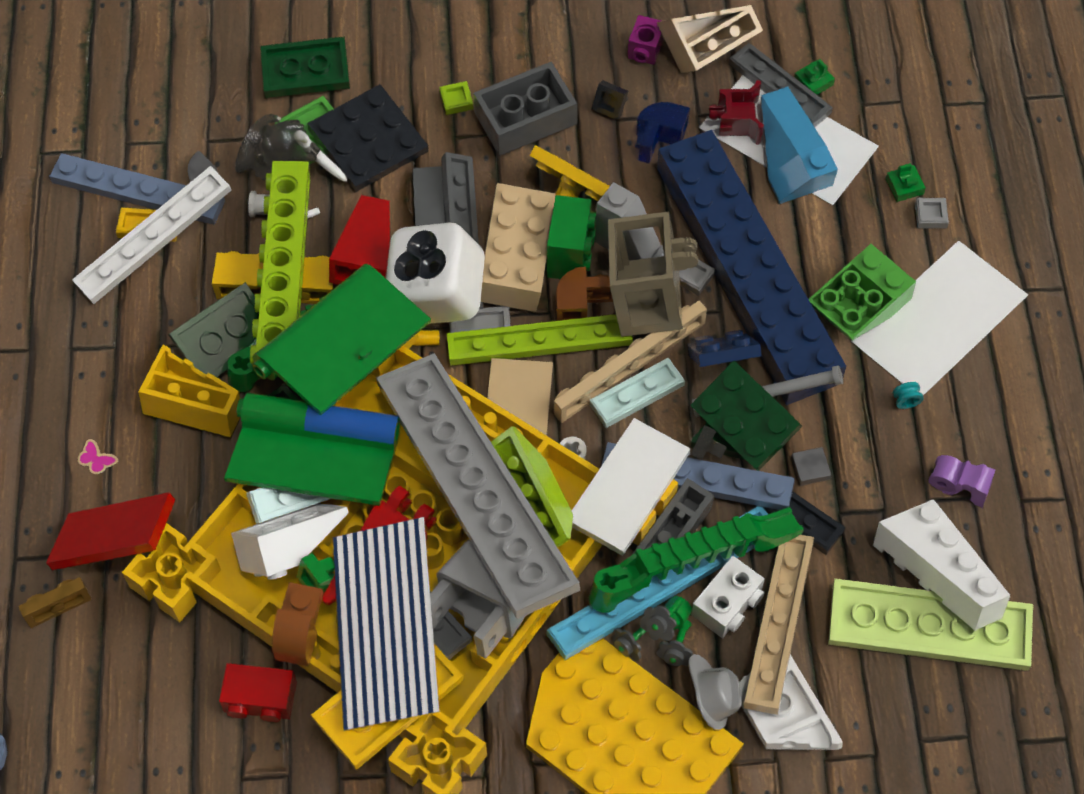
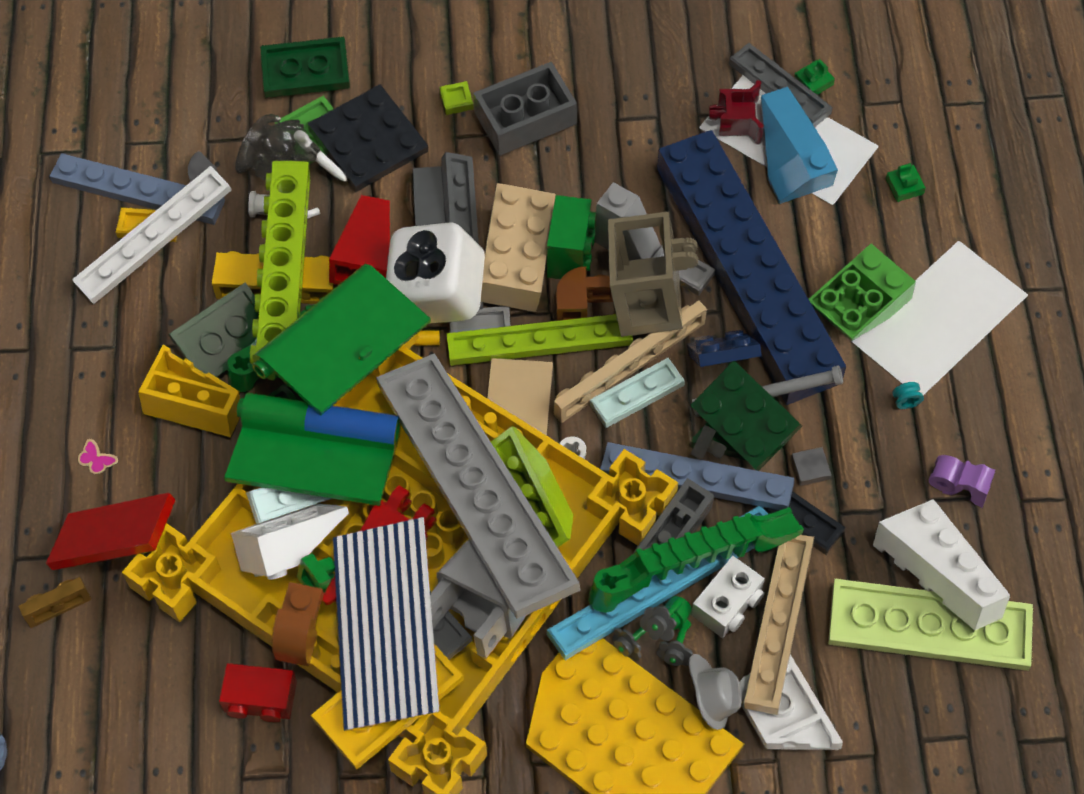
(573, 179): yellow plate -> none
(610, 99): black tile -> none
(628, 486): white tile -> none
(645, 40): magenta brick -> none
(662, 123): clear blue brick -> none
(707, 36): tan wedge -> none
(931, 213): light grey tile -> none

